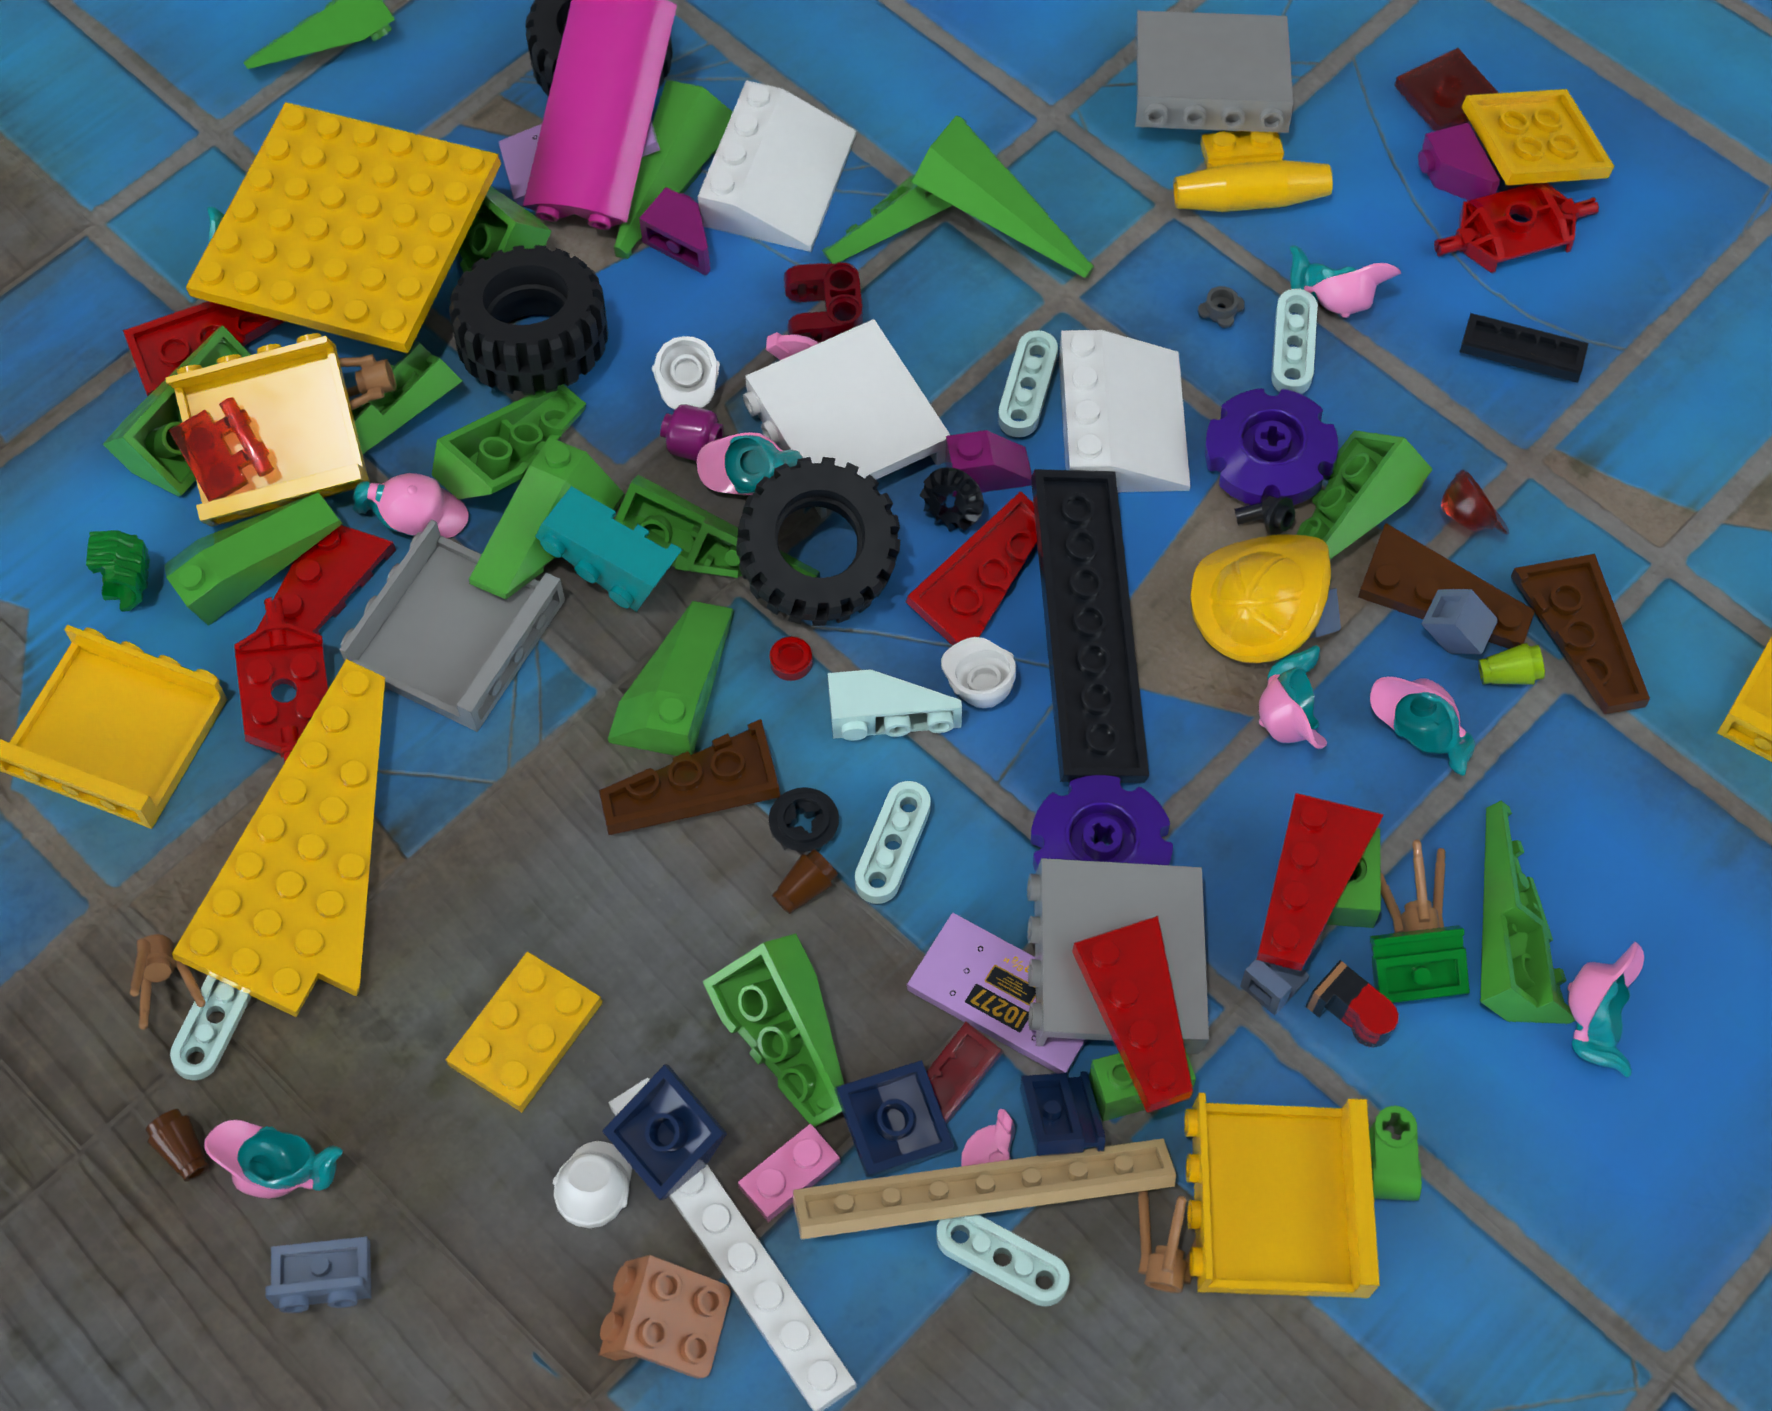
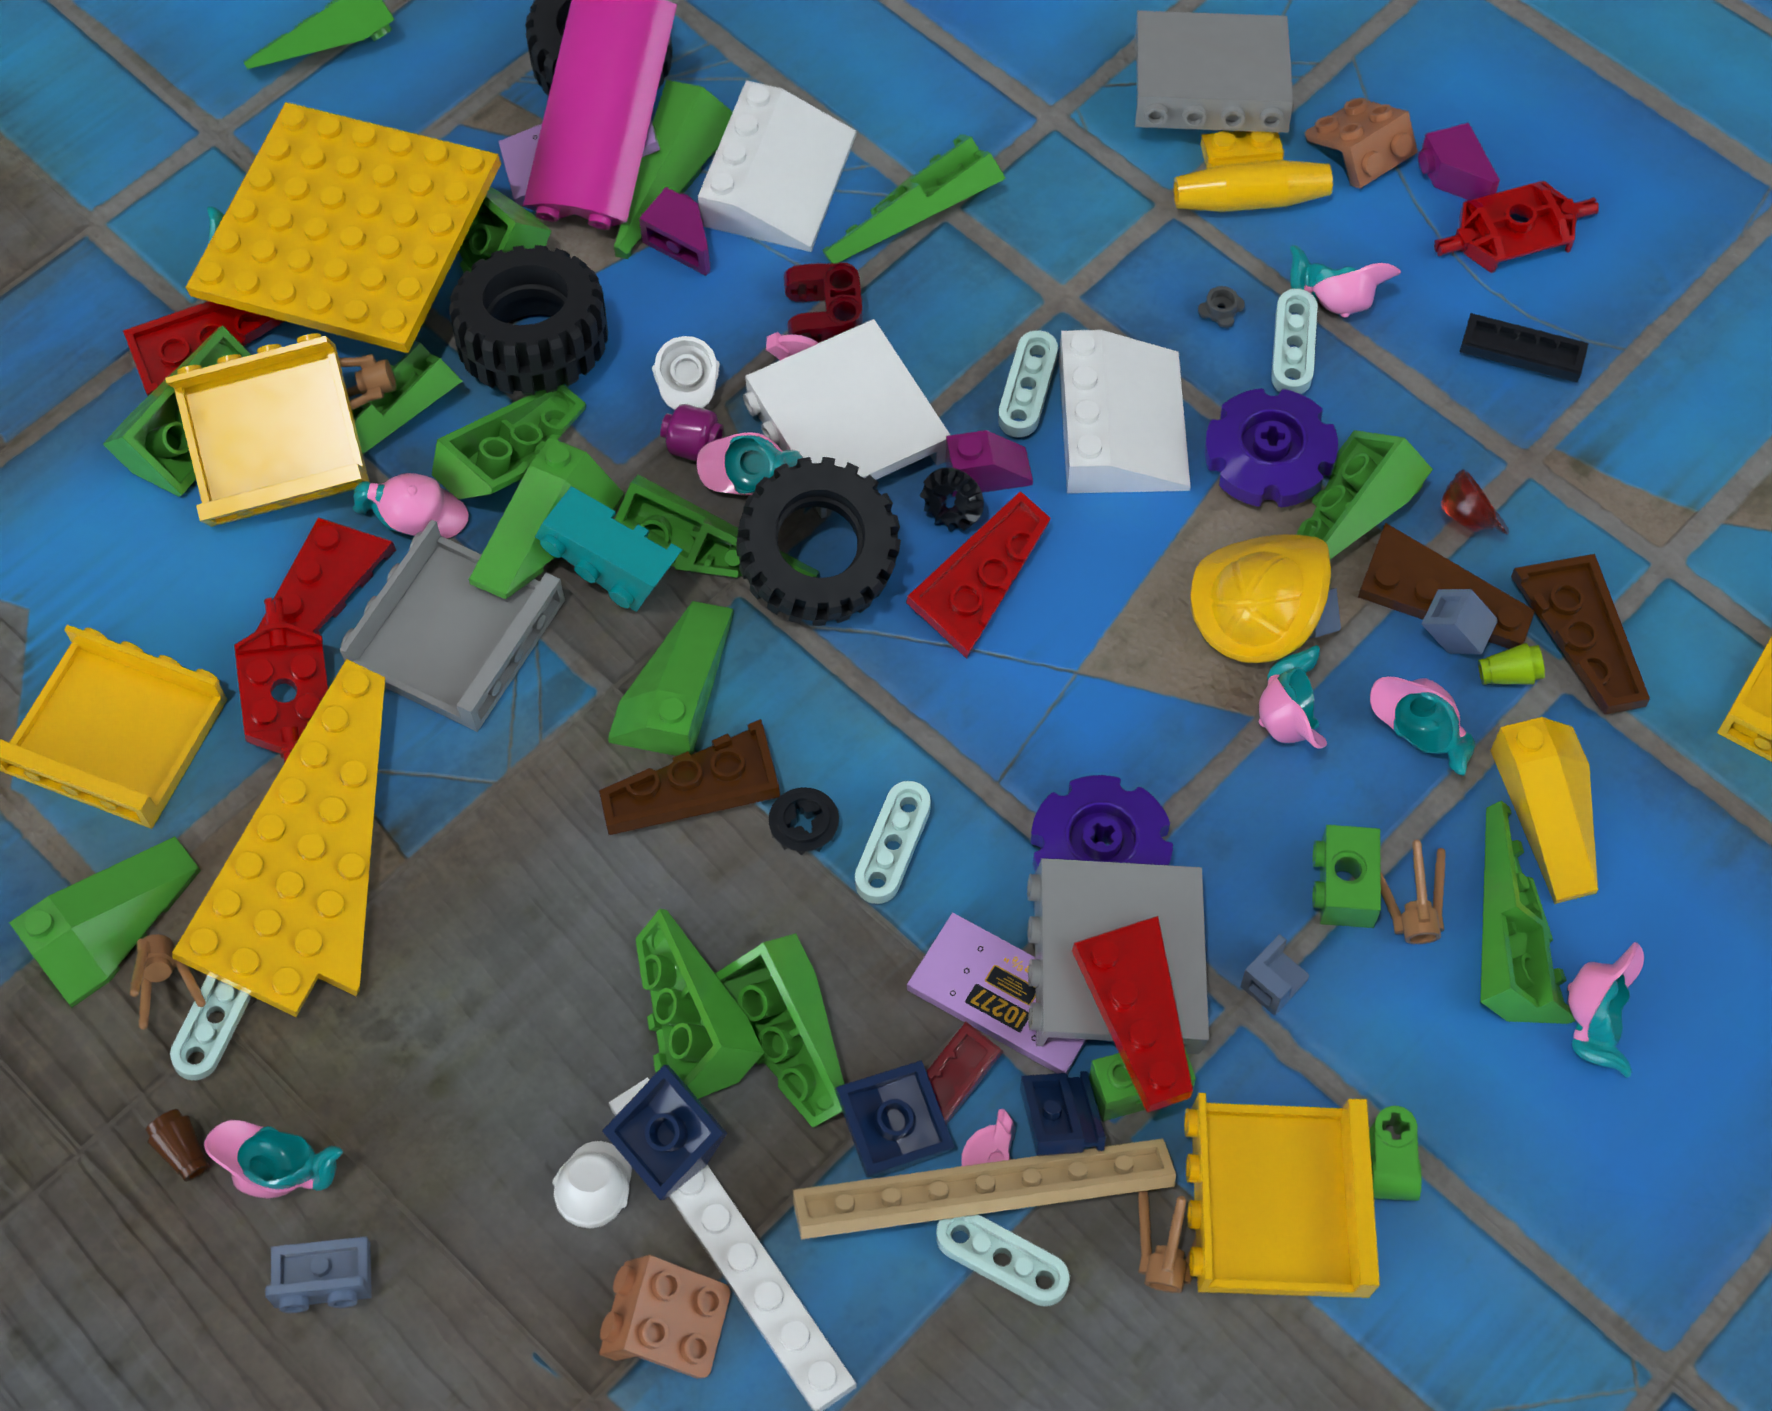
(95, 923): none -> bright green wedge
(122, 563): green hair -> none
(209, 455): clear red plate -> none
(236, 561): bright green wedge -> none
(524, 1031): yellow plate -> none
(693, 1014): none -> bright green wedge
(791, 658): red tile -> none
(793, 1166): bright pink plate -> none
(805, 880): reddish brown cone -> none
(880, 704): light aqua slope -> none
(974, 180): bright green wedge -> none
(979, 671): white hat -> none
(1088, 626): black plate -> none
(1276, 512): black plate -> none
(1314, 868): red wing -> none
(1355, 1004): leg -> none
(1370, 137): none -> nougat bracket
(1420, 964): green plate -> none
(1441, 87): clear red plate -> none
(1537, 137): yellow plate -> none
(1553, 800): none -> yellow wedge

